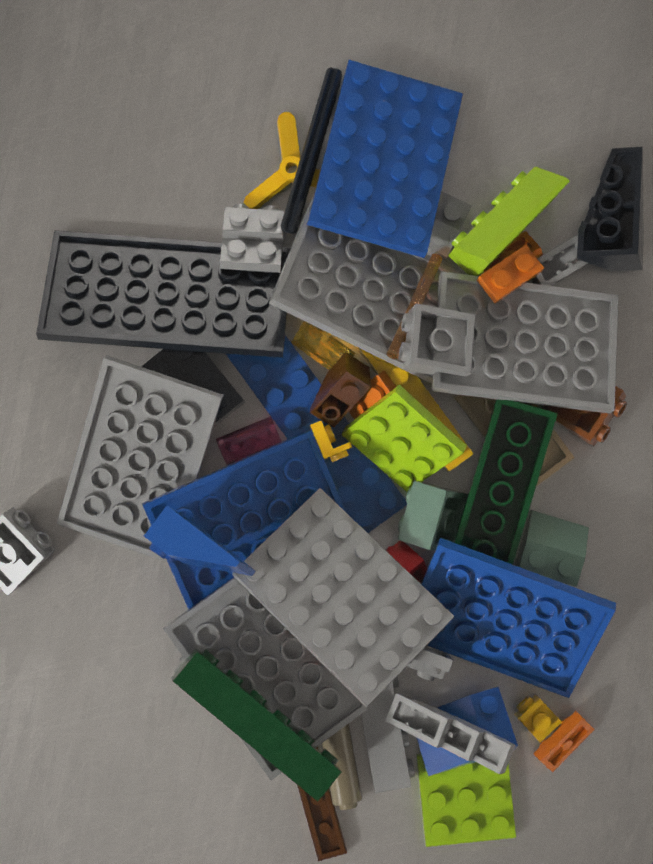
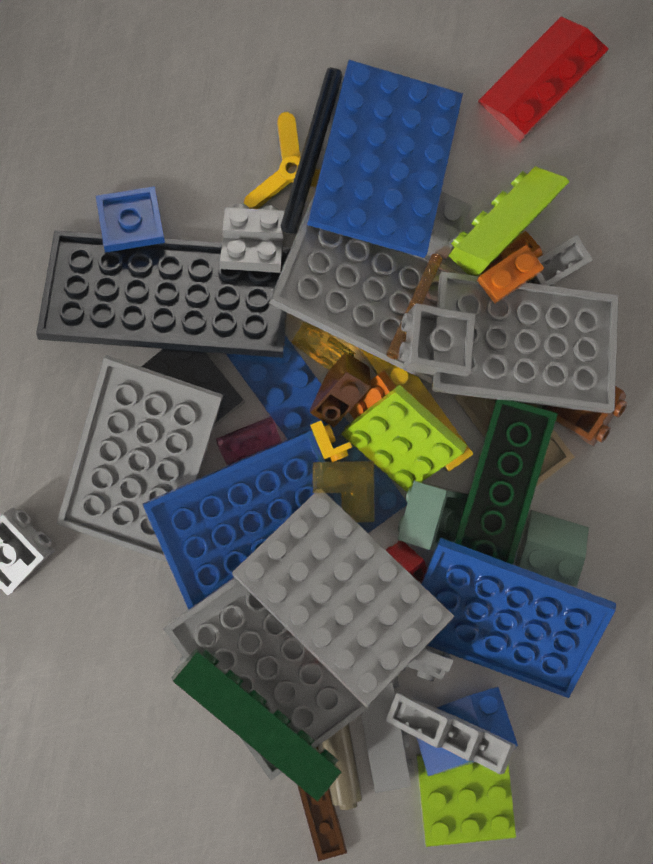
(130, 219): none -> blue plate
(182, 540): blue slope -> none
(354, 483): none -> clear yellow plate
(537, 717): yellow bracket -> none
(543, 77): none -> red slope
(563, 741): orange plate -> none
(614, 223): black wedge -> none

